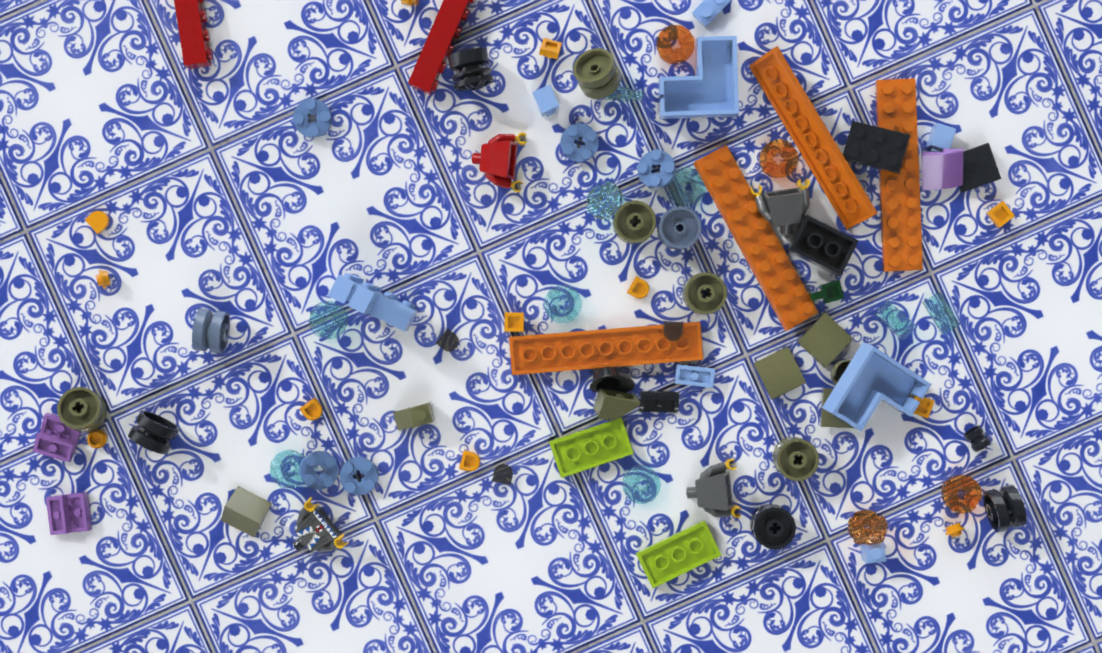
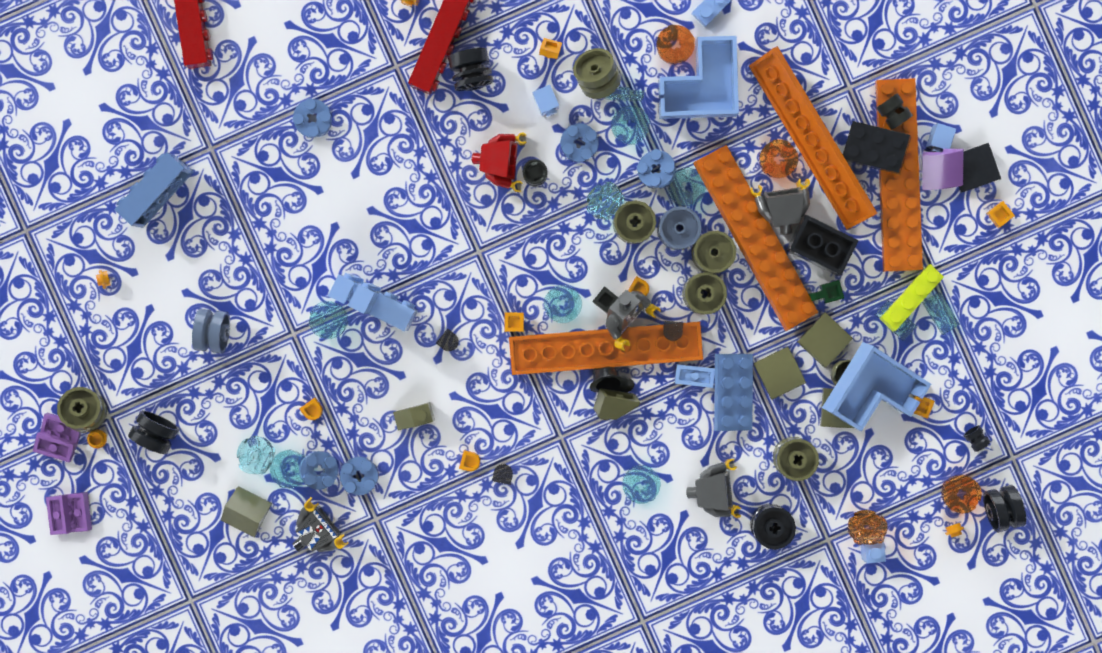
(98, 221): light orange tile -> none
(153, 190): none -> medium blue brick
(265, 455): none -> clear light blue plate
(535, 172): none -> pearl dark grey wheel
(591, 447): lime plate -> none
(605, 299): none -> pearl dark grey brick
(623, 133): none -> clear light blue plate
(624, 312): none -> dark grey torso
(659, 401): black hinge -> none
(678, 554): lime plate -> none
(725, 253): none -> olive wheel
(733, 392): none -> medium blue plate
(894, 111): none -> pearl dark grey wheel
(911, 297): none -> neon yellow plate

